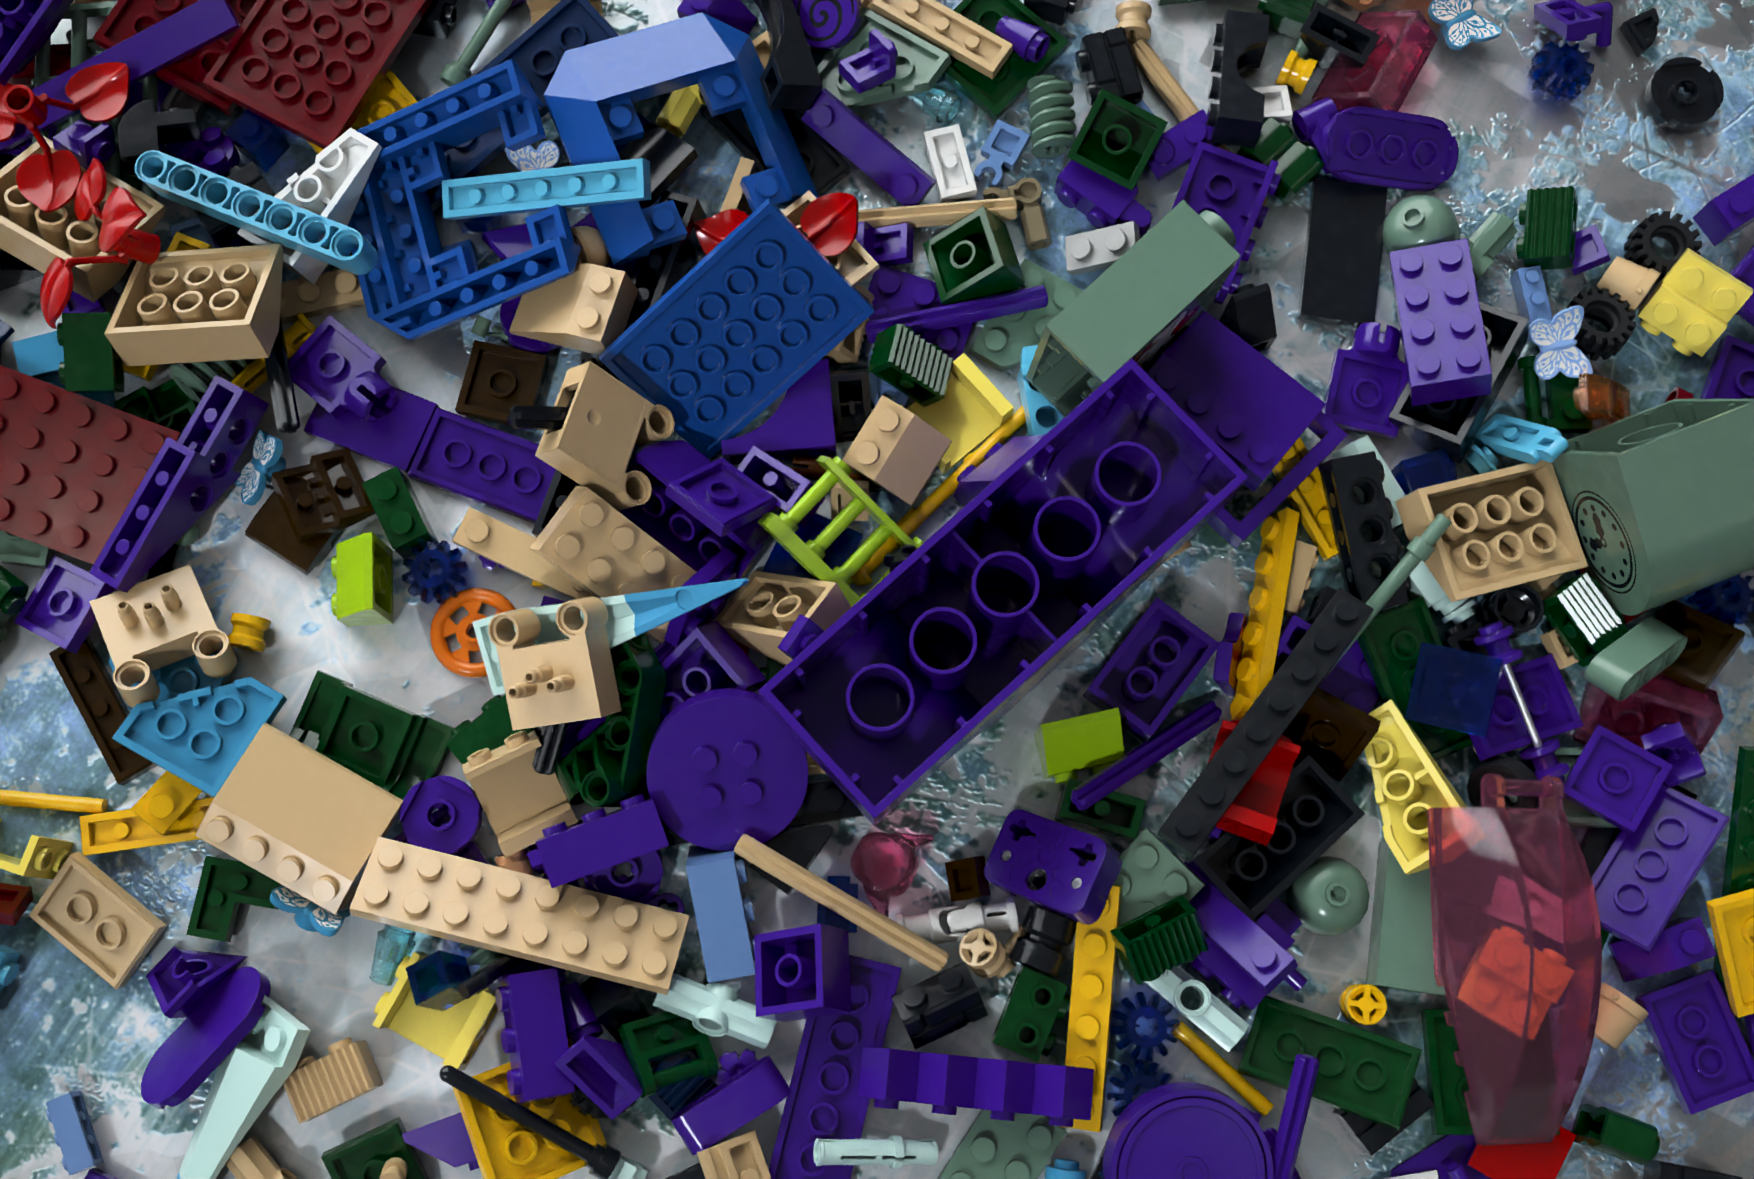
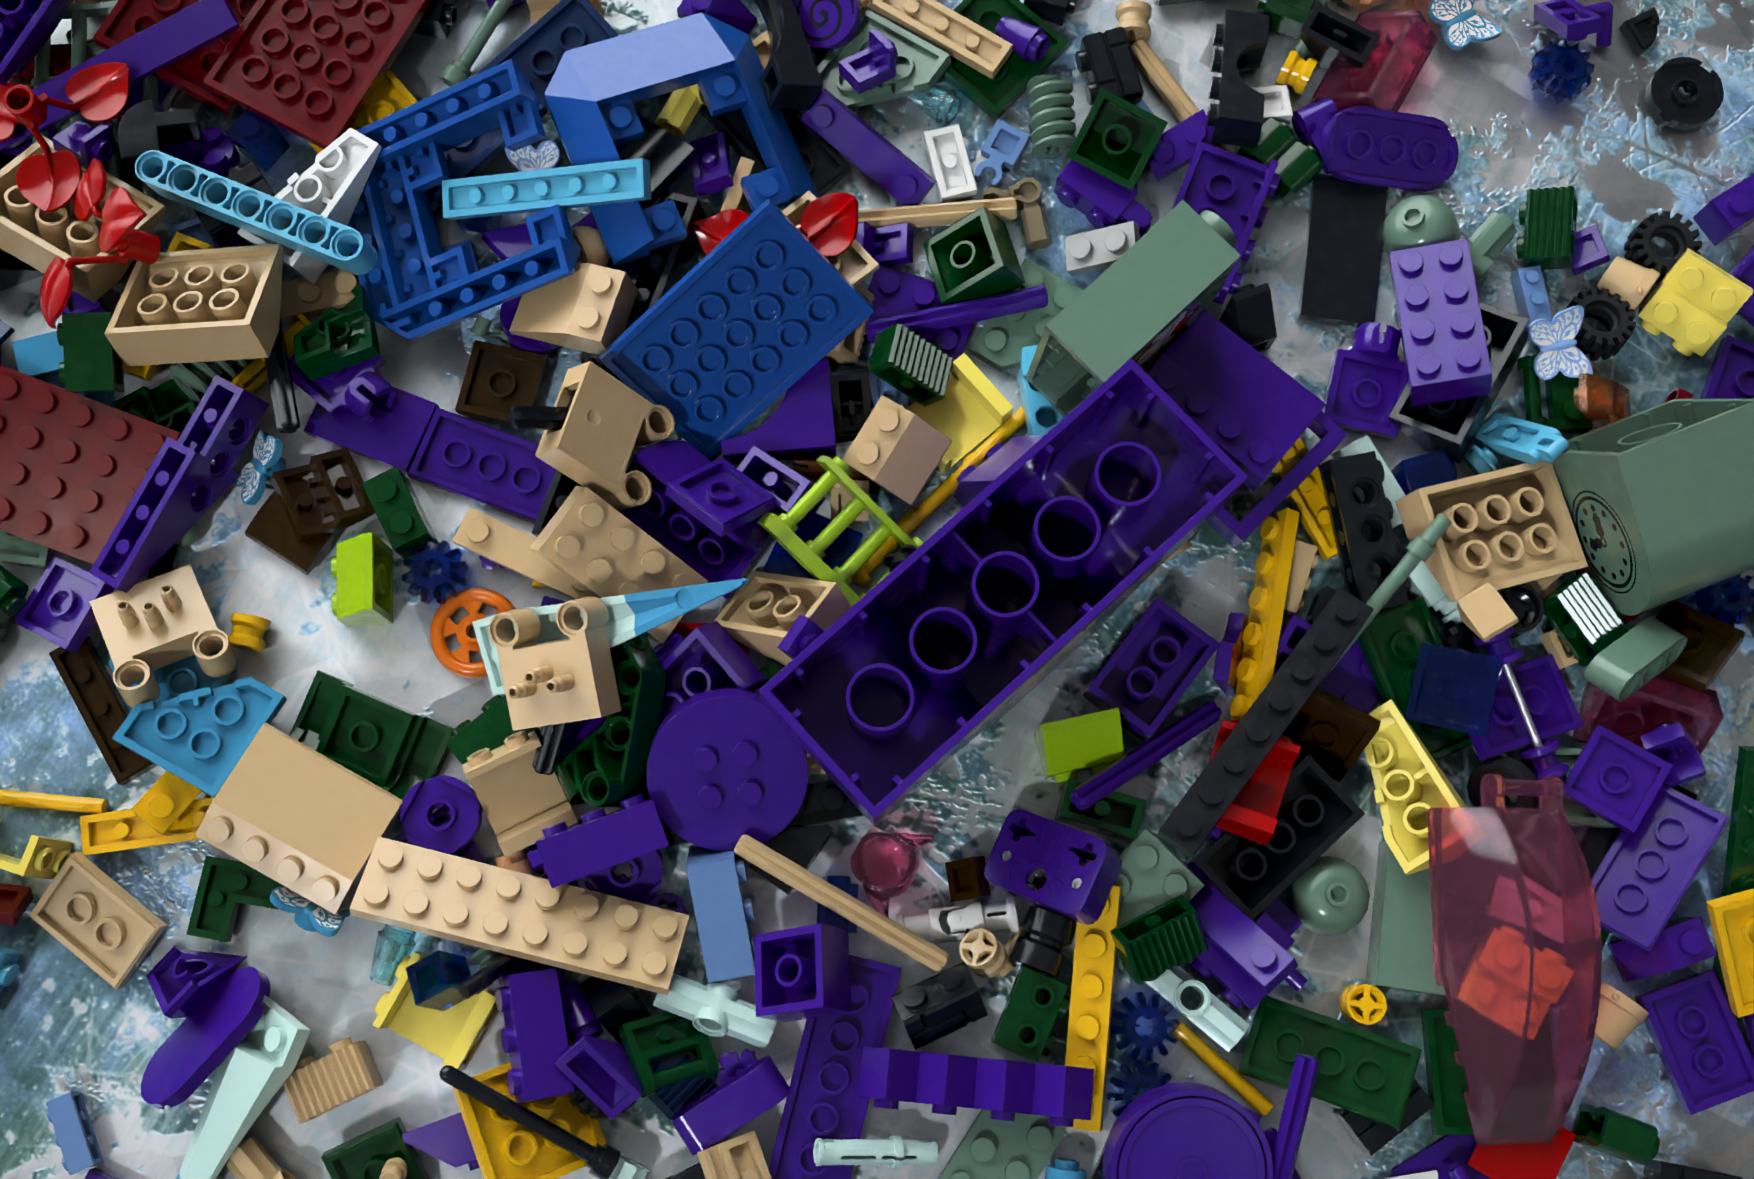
(338, 338): none -> dark green slope
(713, 165): none -> dark purple plate
(716, 570): dark purple plate -> none
(1486, 612): none -> tan slope

